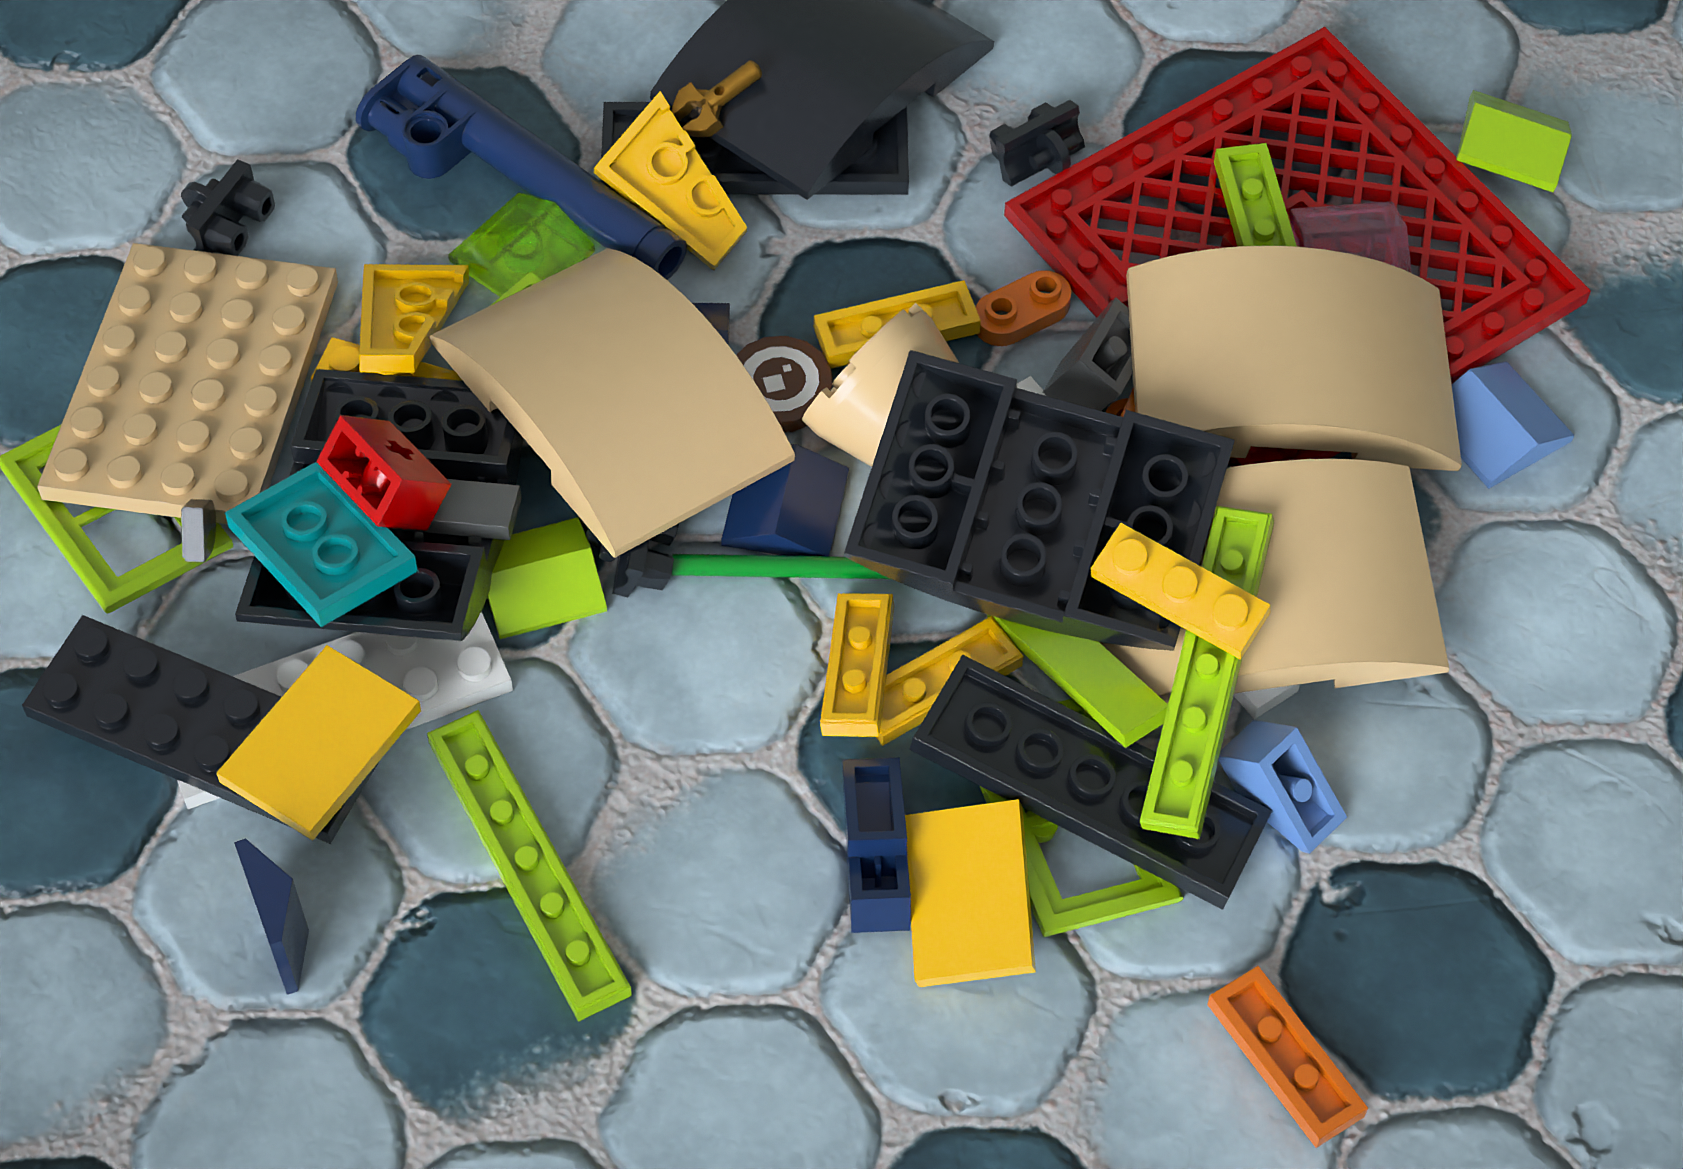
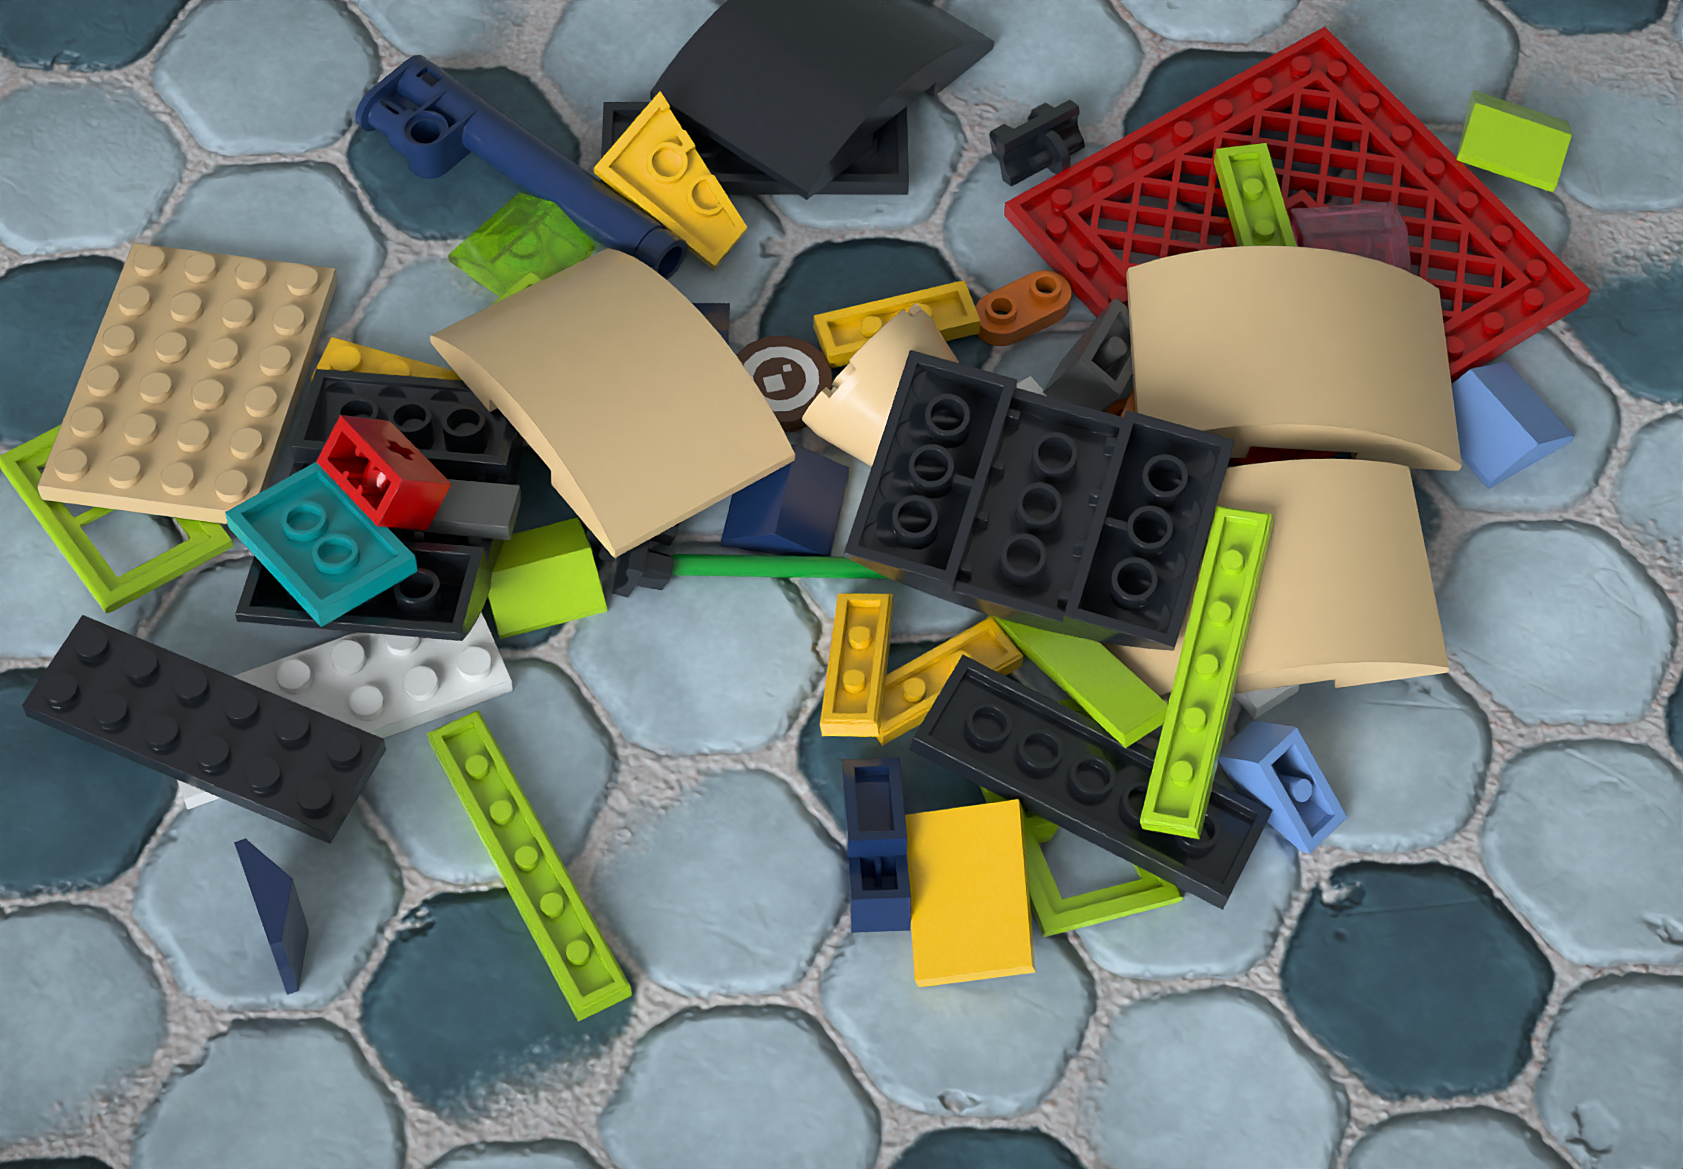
(198, 529): tile -> none
(219, 206): black hips -> none
(319, 742): yellow tile -> none
(402, 310): yellow wing -> none
(712, 100): pearl gold bar -> none
(1180, 590): yellow plate -> none
(1287, 1056): orange plate -> none

